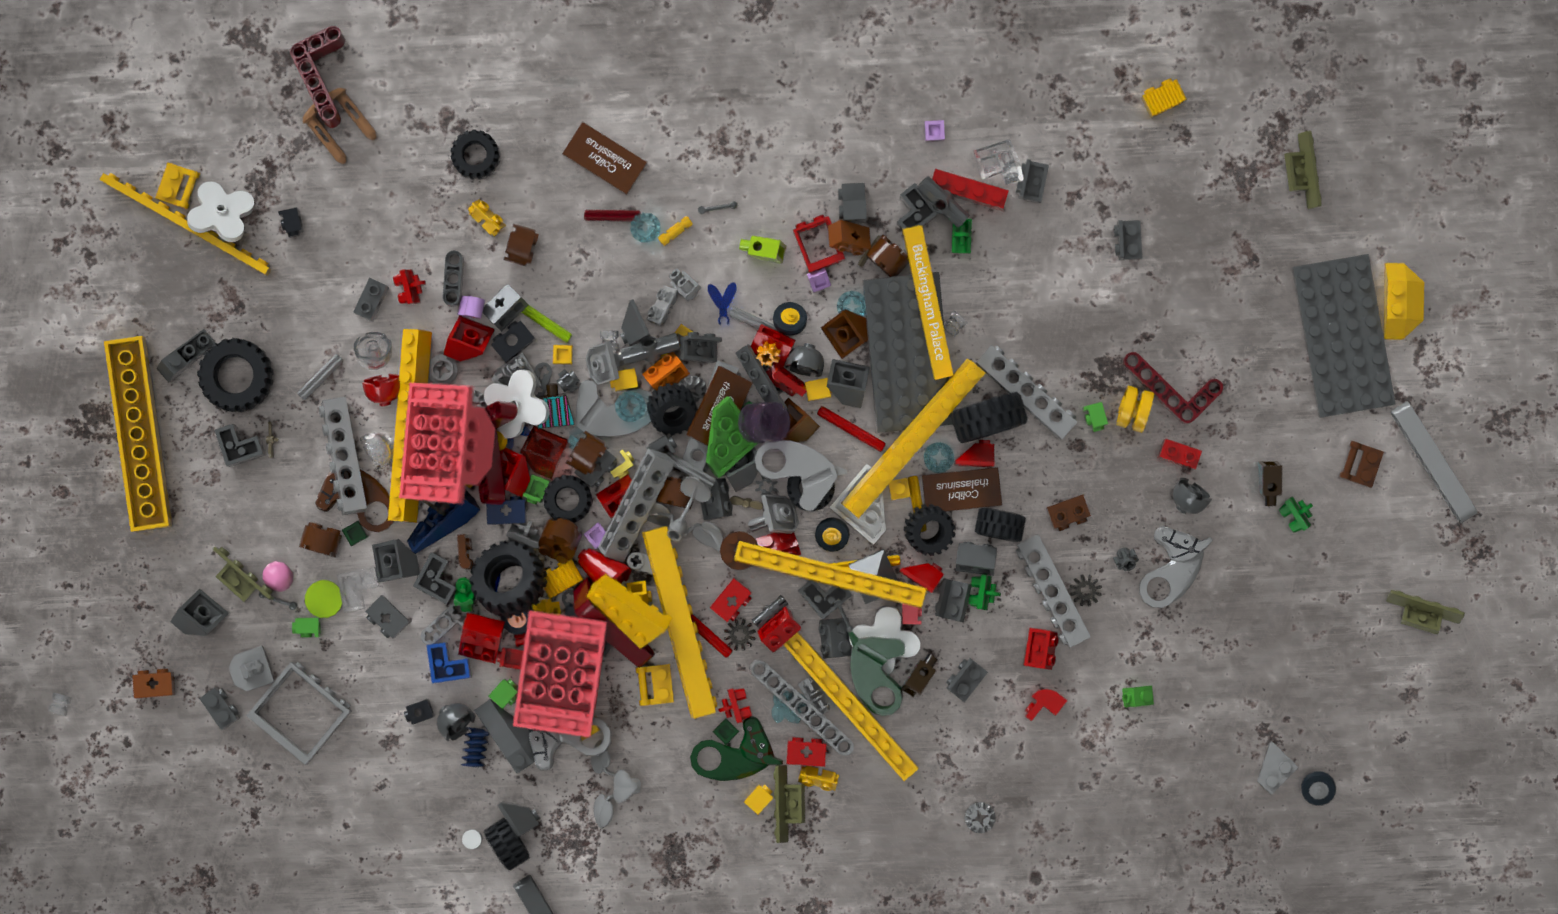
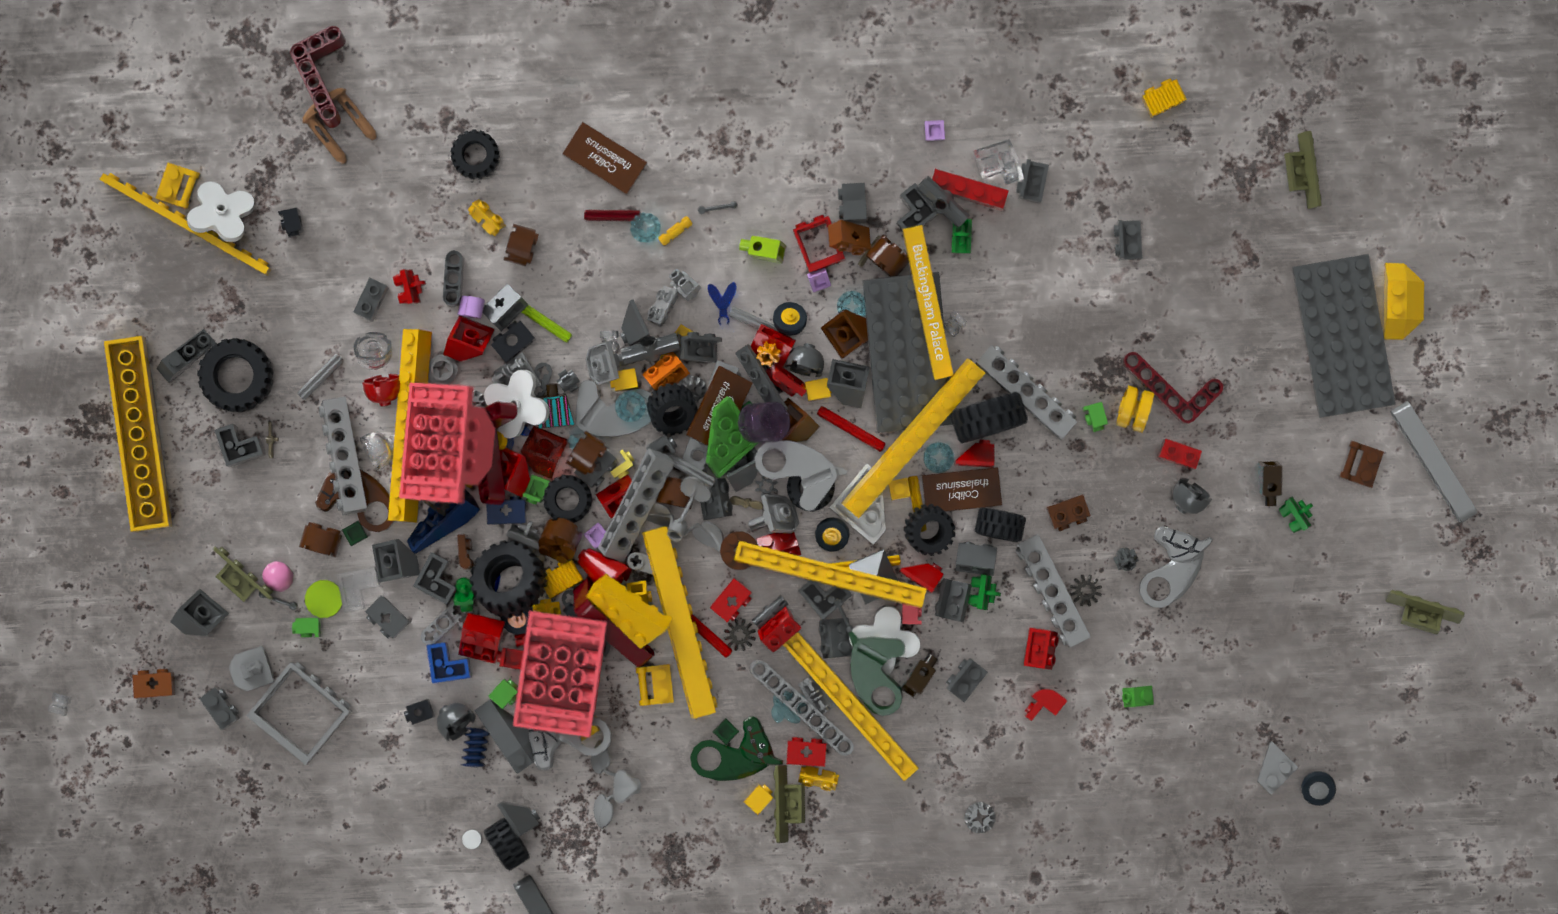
(562, 354): yellow tile -> none
(740, 714): red hips -> none

